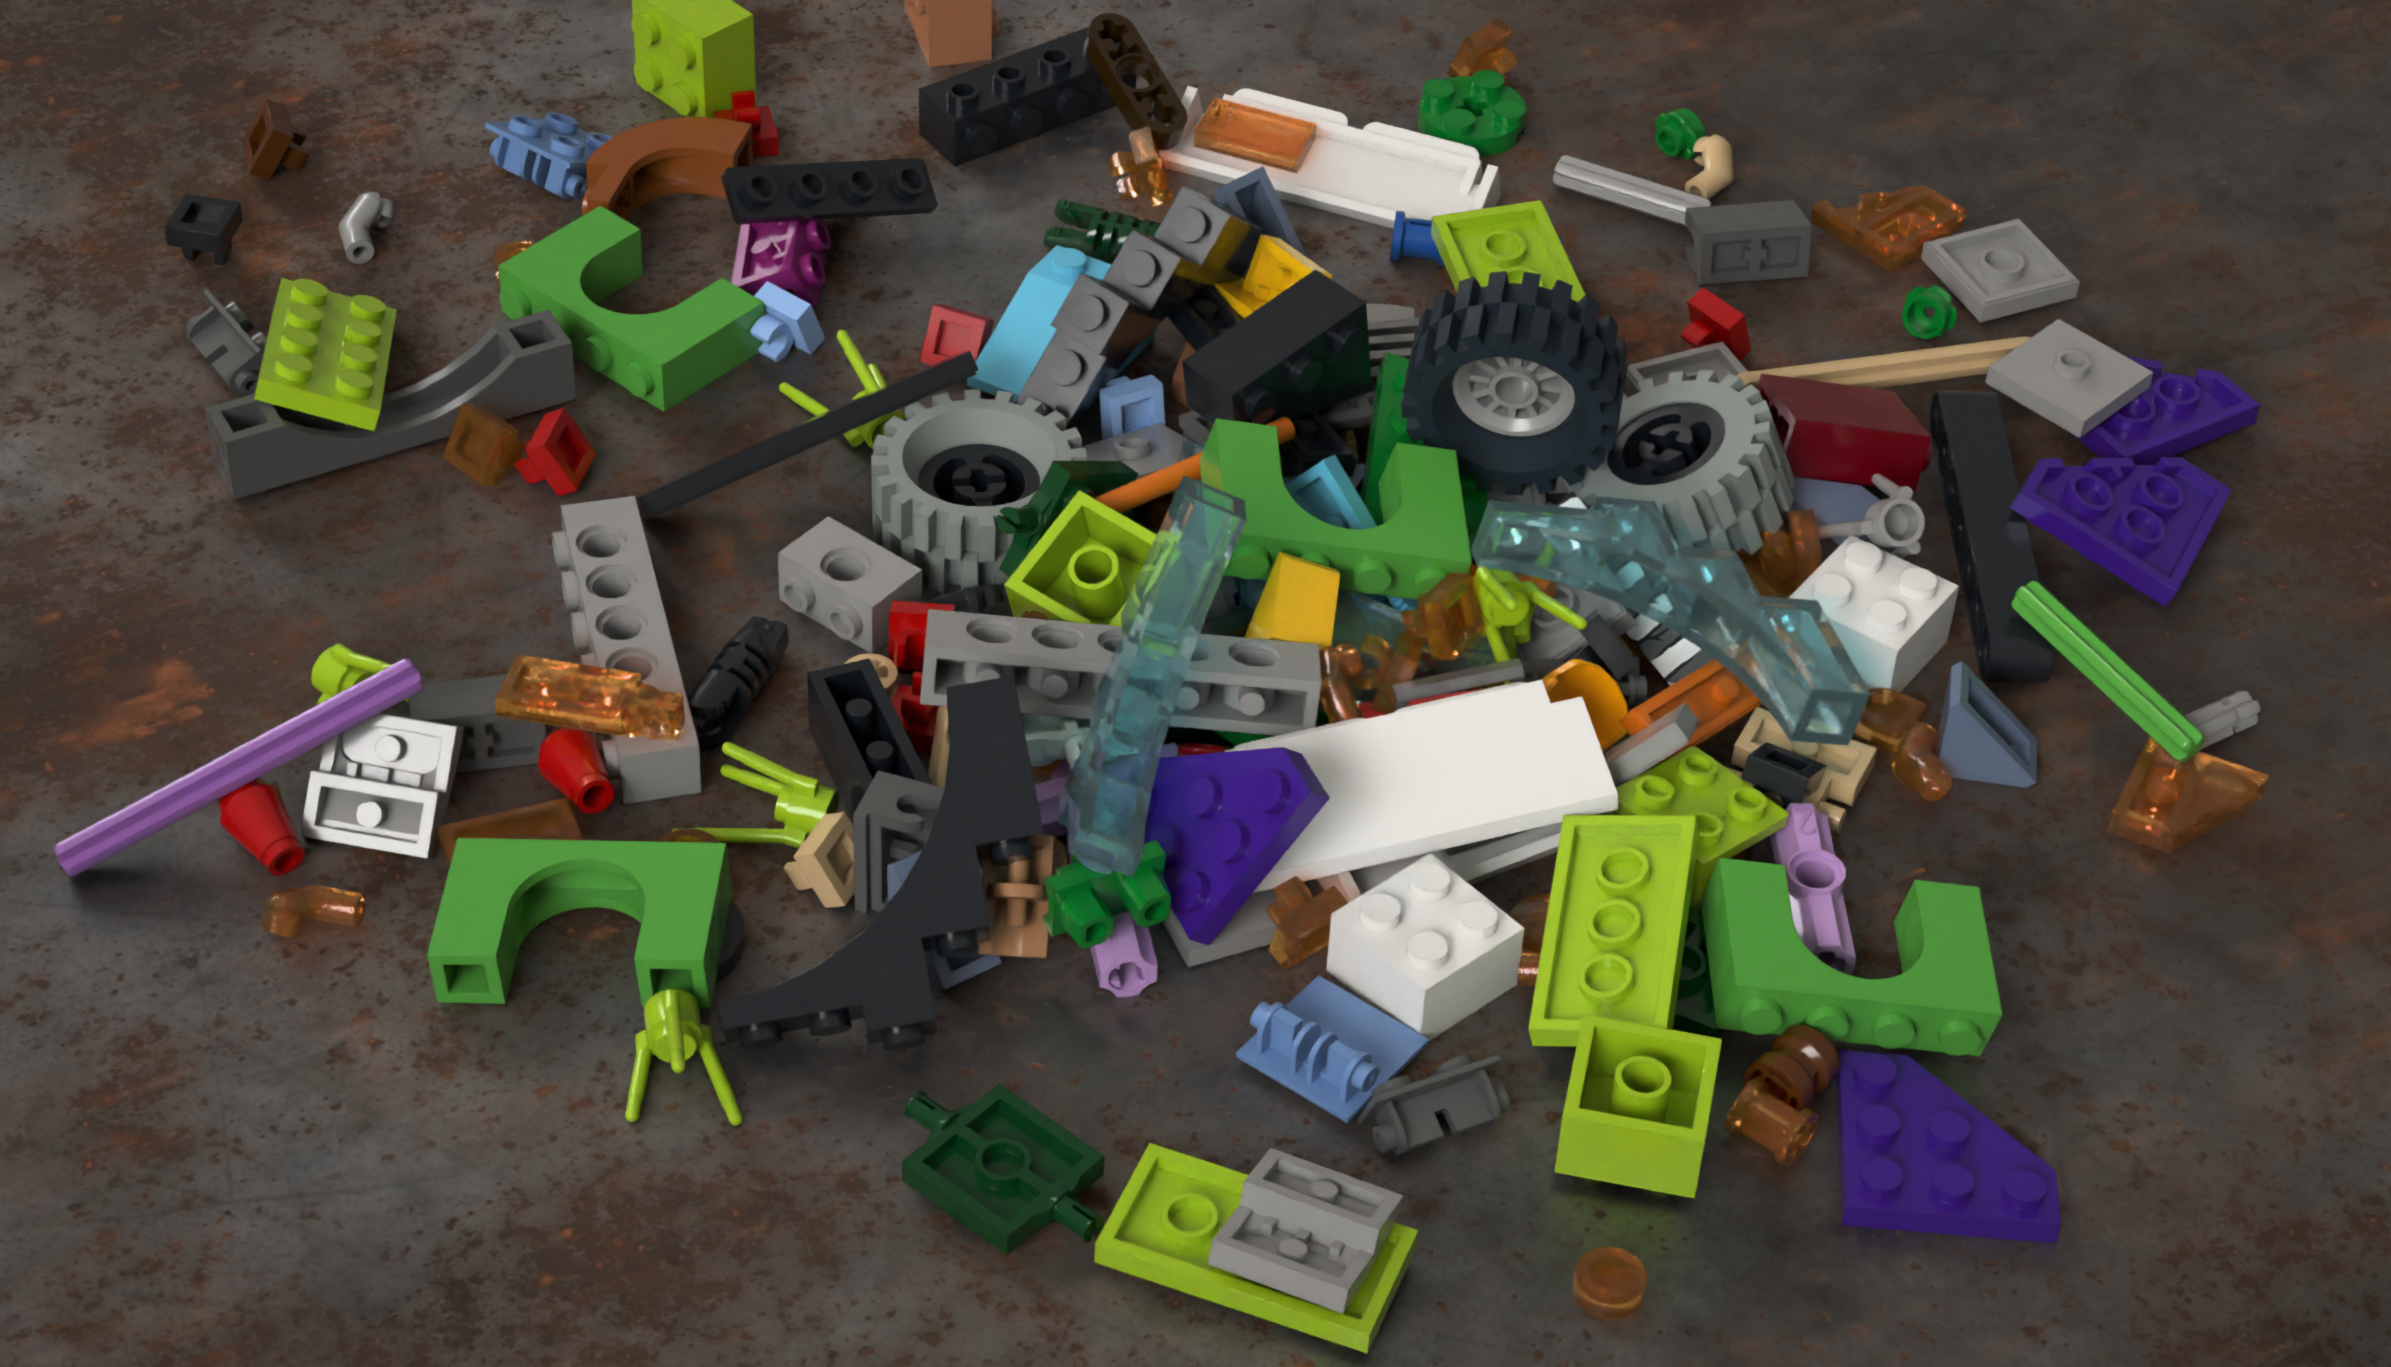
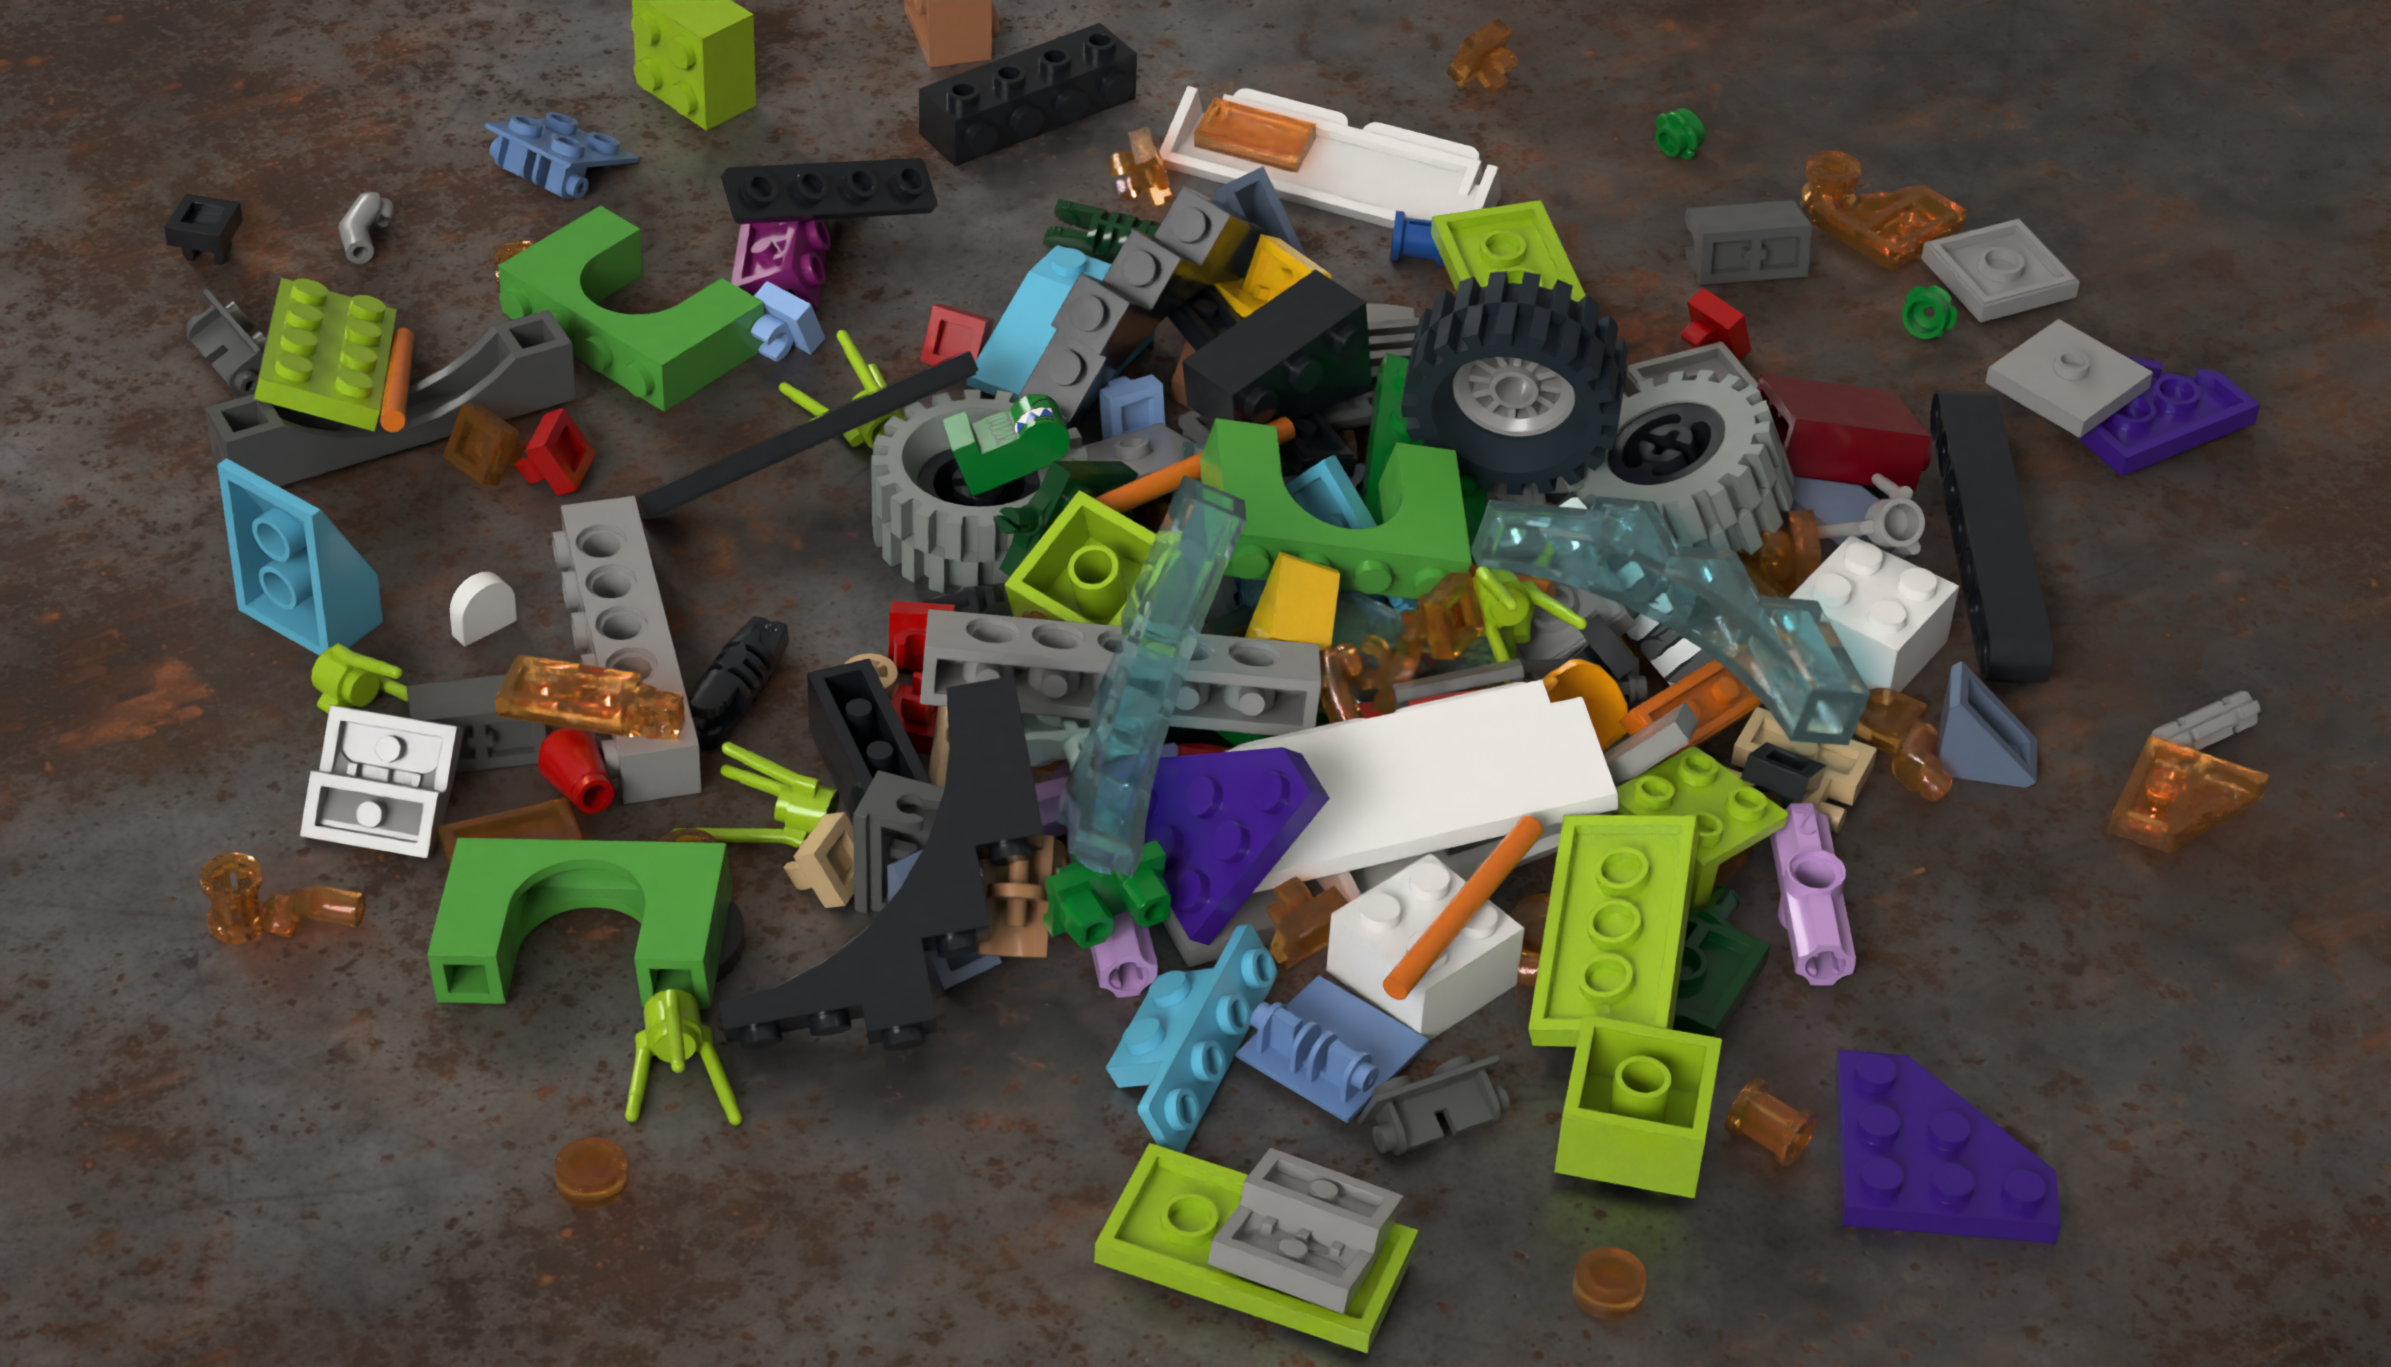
(217, 887): none -> clear orange bush
(238, 767): medium lavender axle -> none
(262, 826): red cone -> none
(273, 142): reddish brown tile -> none
(295, 565): none -> medium azure slope
(397, 380): none -> orange bar
(481, 607): none -> white tile
(591, 1172): none -> clear orange tile
(665, 160): dark orange arch -> none
(763, 127): red tile -> none
(846, 582): light grey brick -> none
(1002, 1168): dark green plate -> none
(1008, 442): none -> green leg
(1135, 59): dark brown beam -> none
(1190, 1036): none -> medium azure bracket
(1462, 908): none -> orange bar
(1473, 111): green plate -> none
(1625, 190): light grey axle -> none
(1718, 166): tan arm -> none
(1772, 981): bright green arch -> none
(1797, 1066): reddish brown wheel -> none
(1831, 177): none -> clear orange wheel
(1899, 367): tan axle -> none
(2108, 671): bright green axle -> none
(2127, 516): dark purple plate -> none

